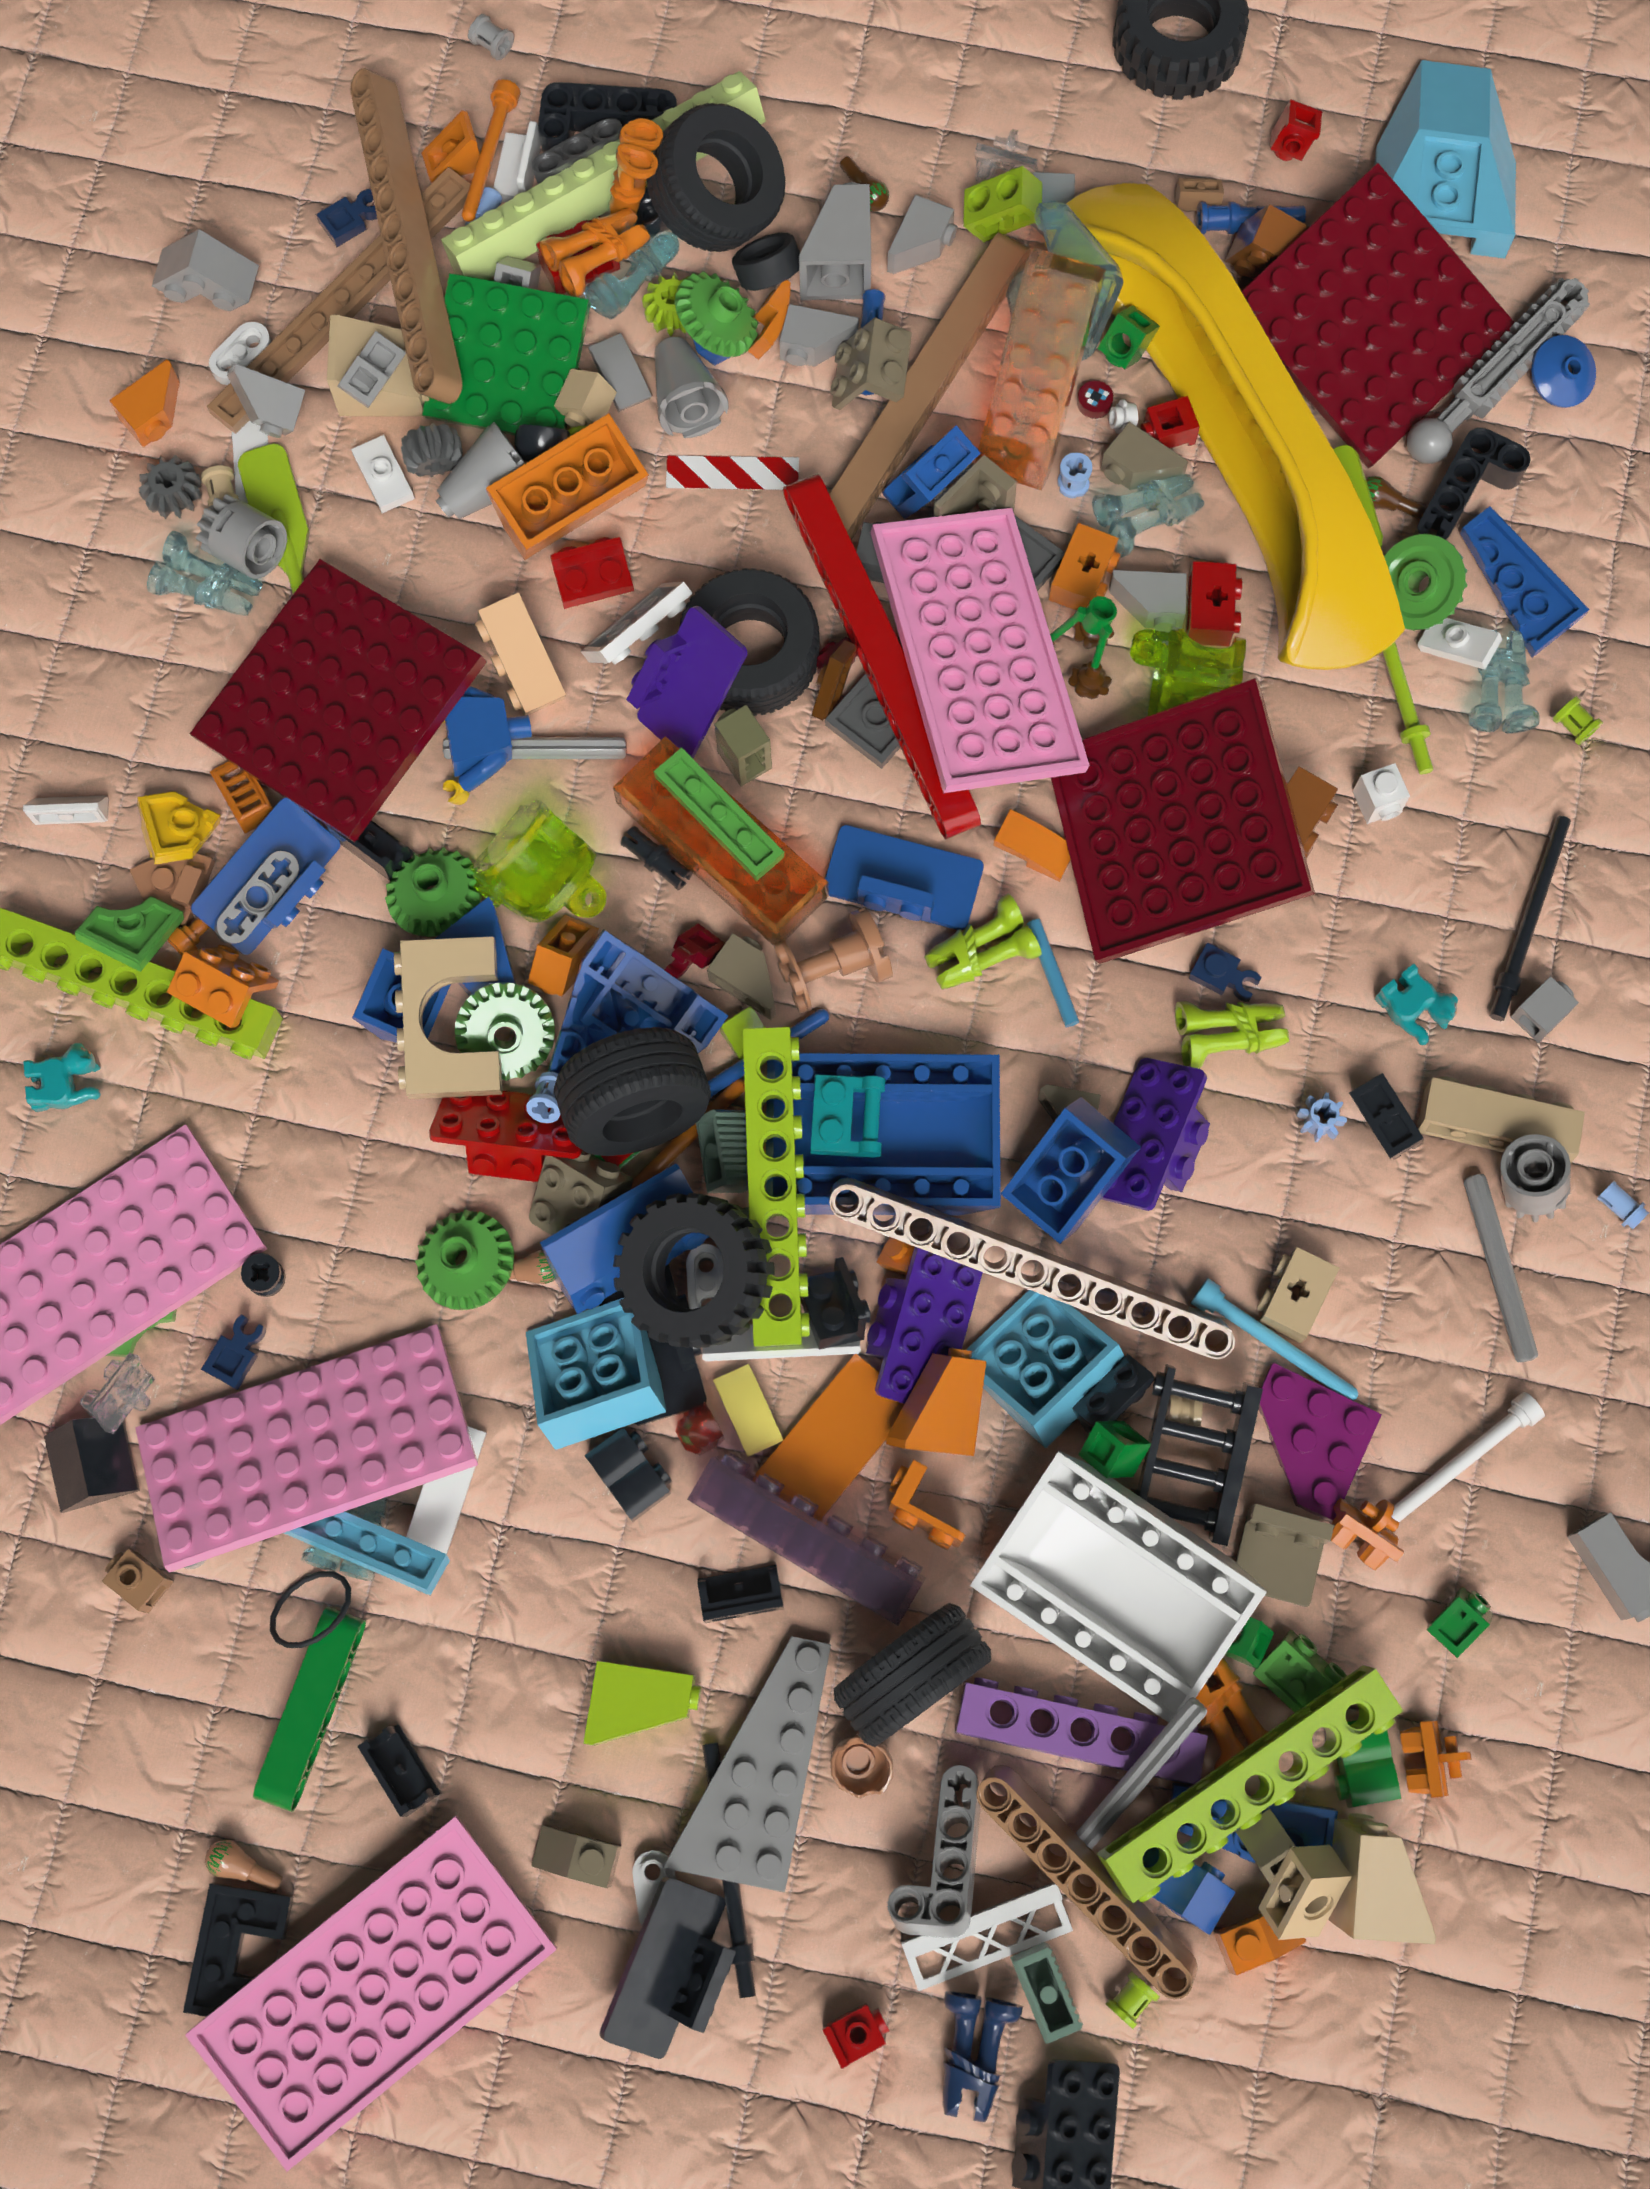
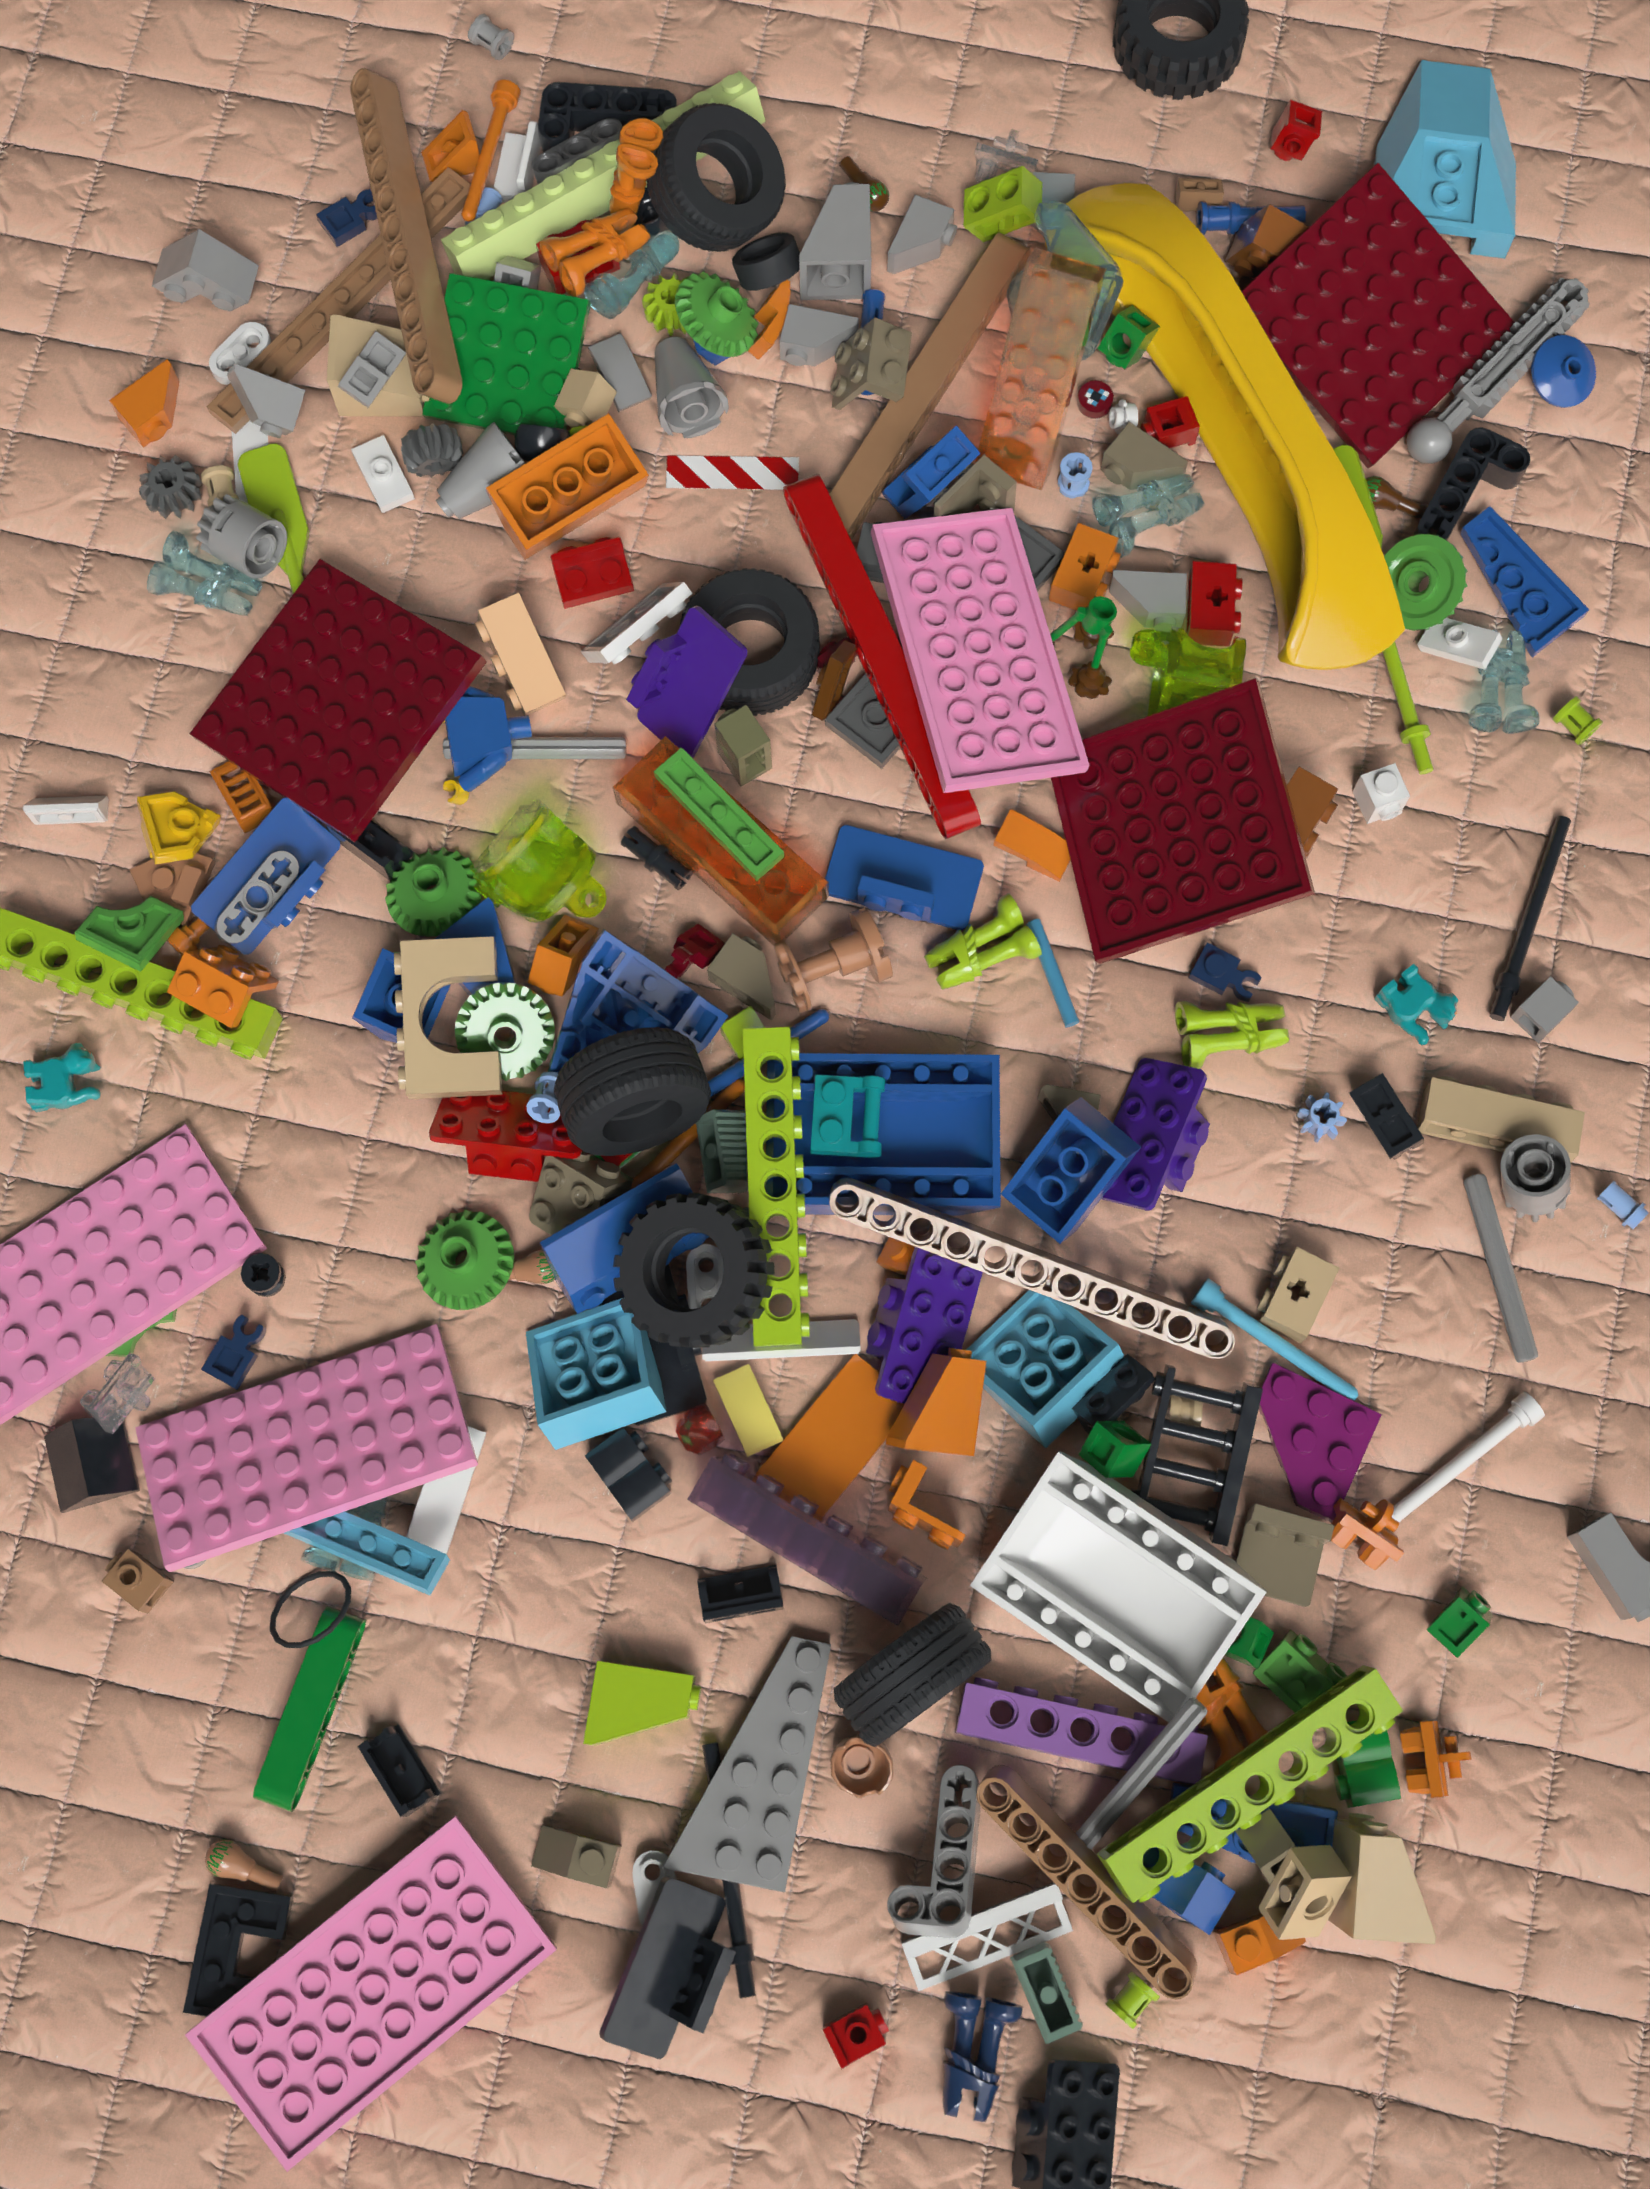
(835, 1307): black bracket -> none

